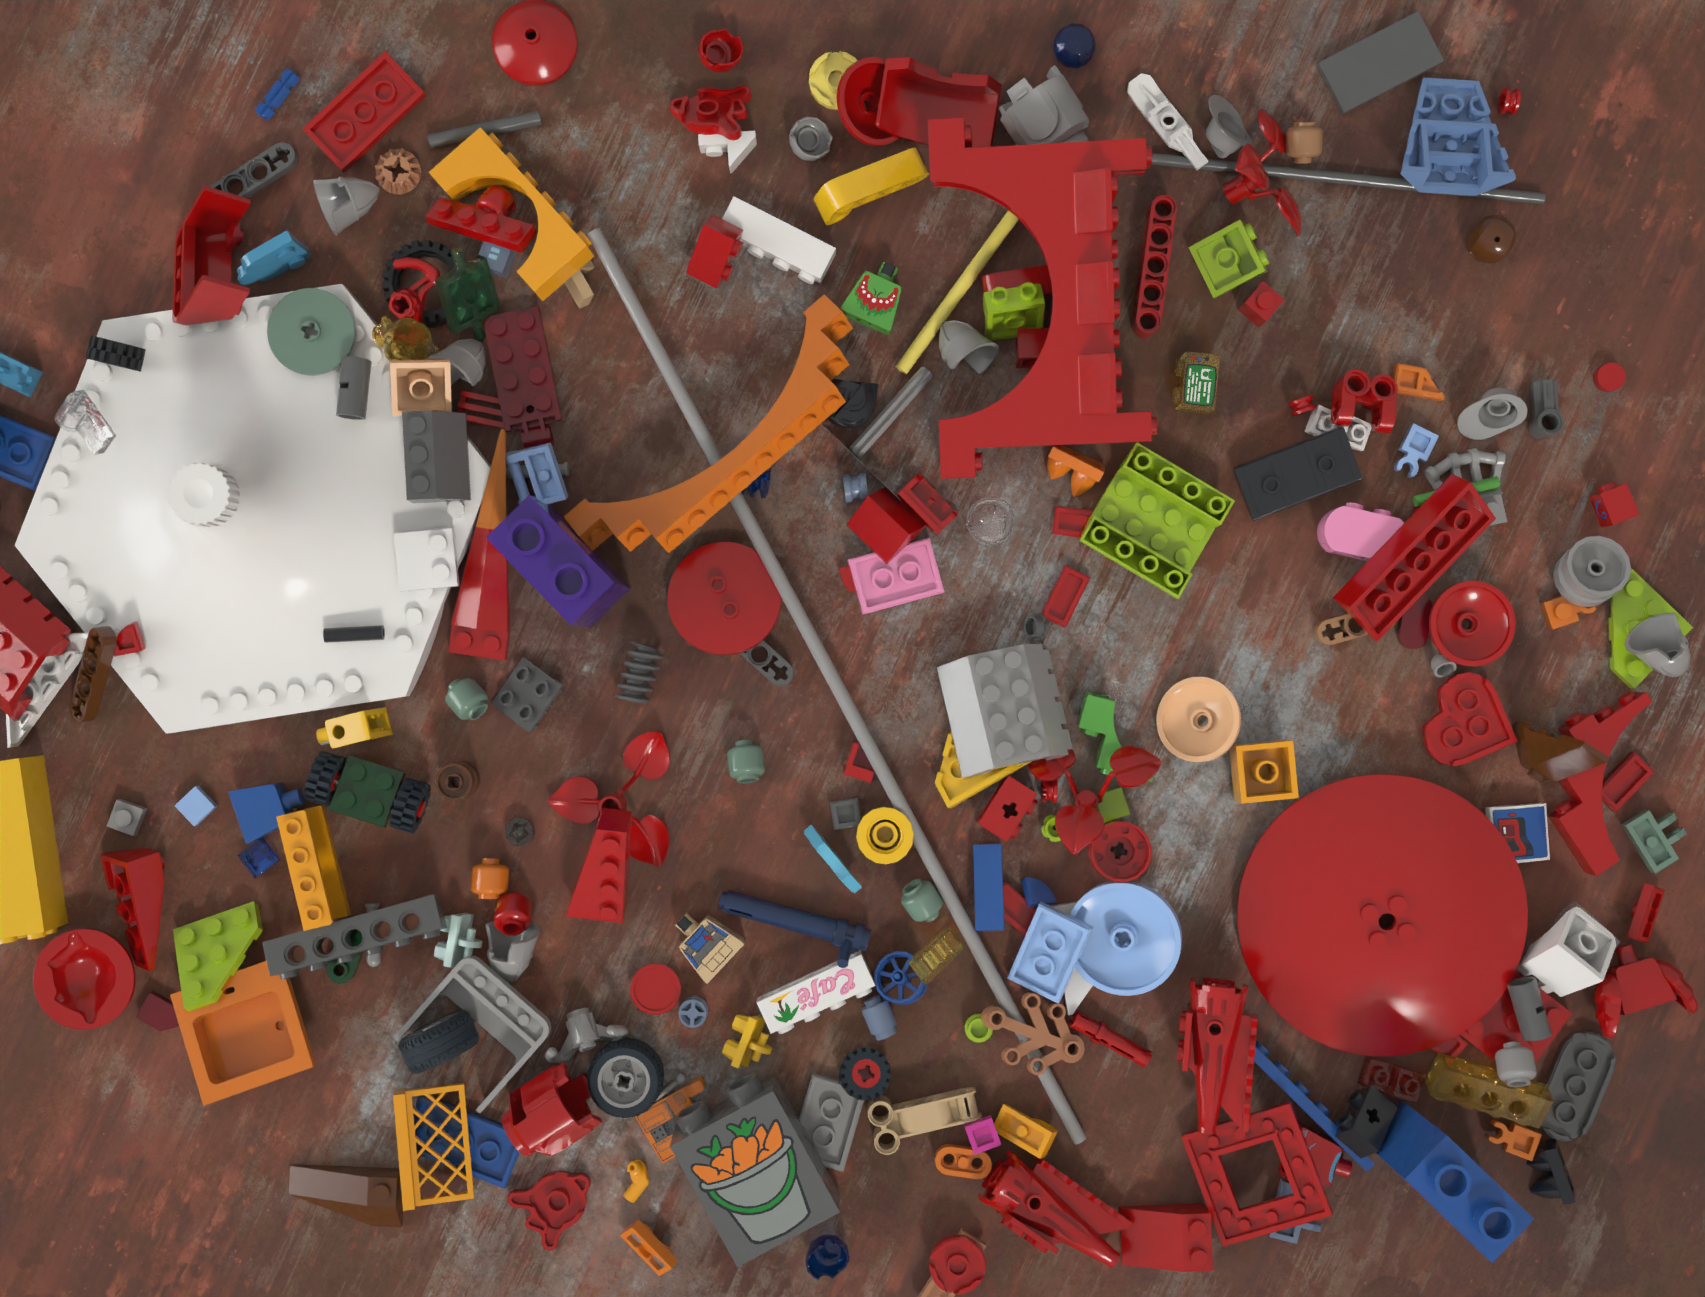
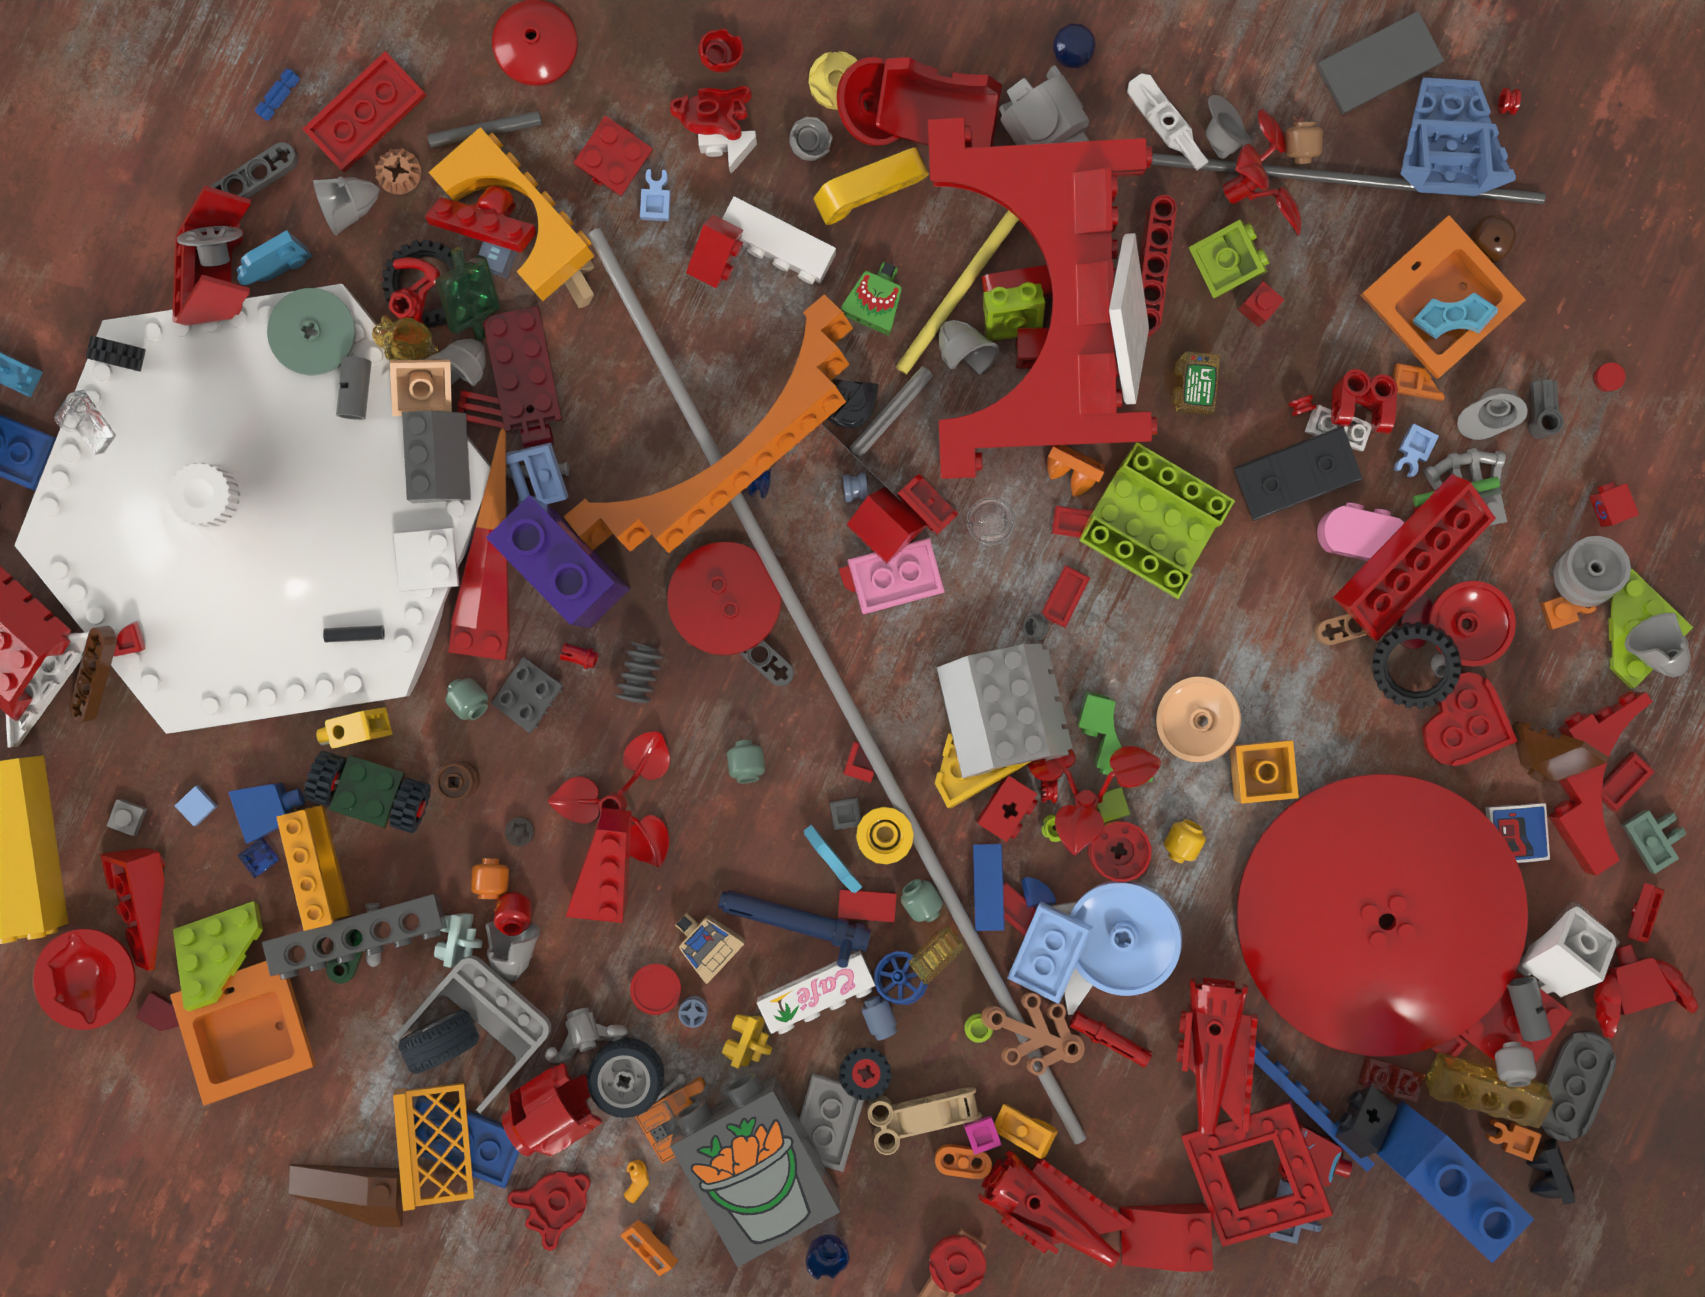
(211, 247): none -> light grey wheel
(579, 655): none -> red pin
(613, 156): none -> red plate
(655, 201): none -> light blue plate
(867, 905): none -> red tile
(1129, 318): none -> white tile
(1184, 841): none -> yellow head
(1420, 698): none -> black tyre
(1448, 271): none -> orange piece
(1468, 314): none -> medium azure tile

